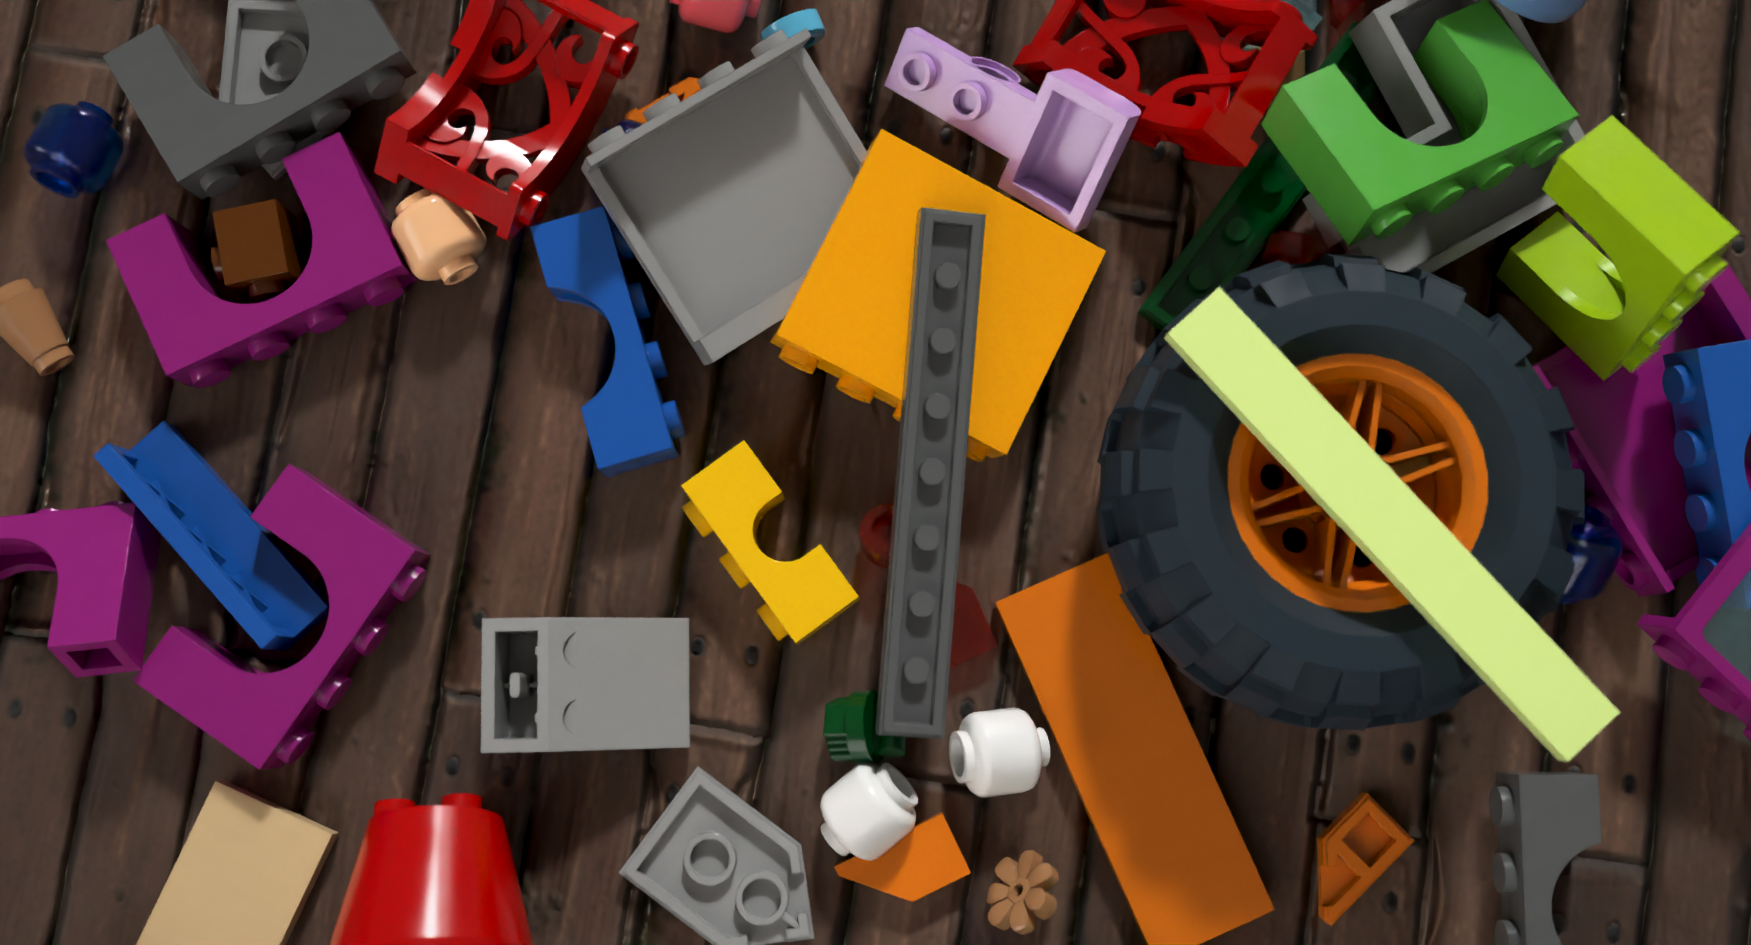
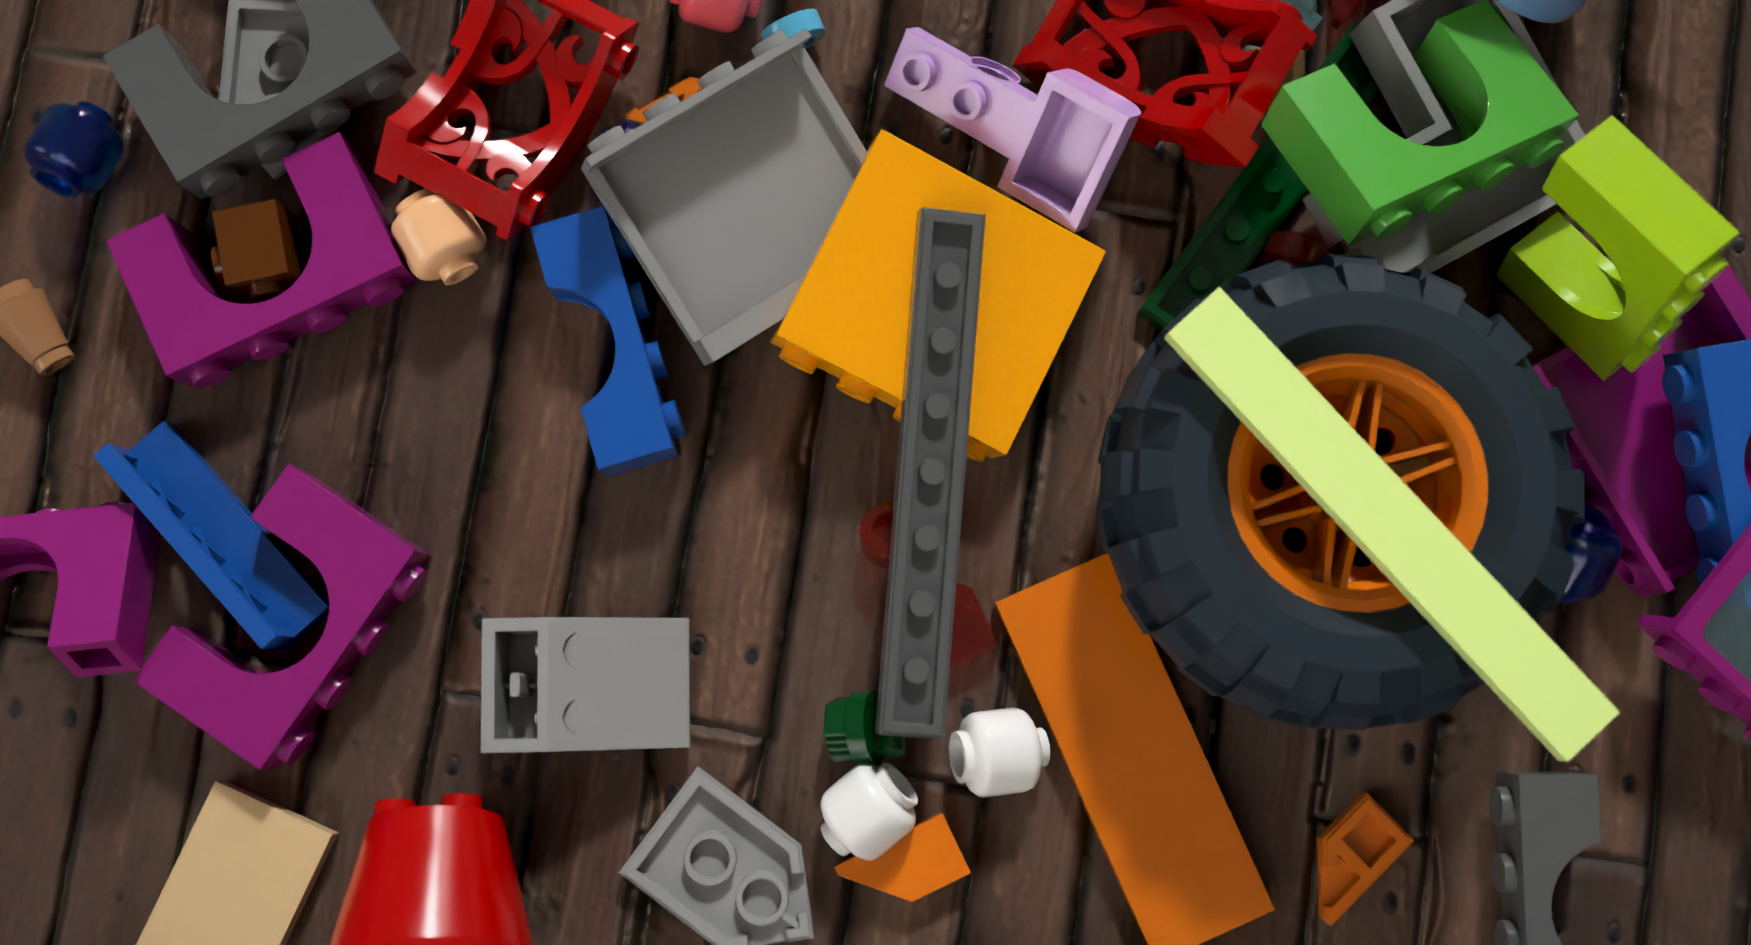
(731, 501): yellow arch -> none
(1022, 893): medium nougat plant -> none

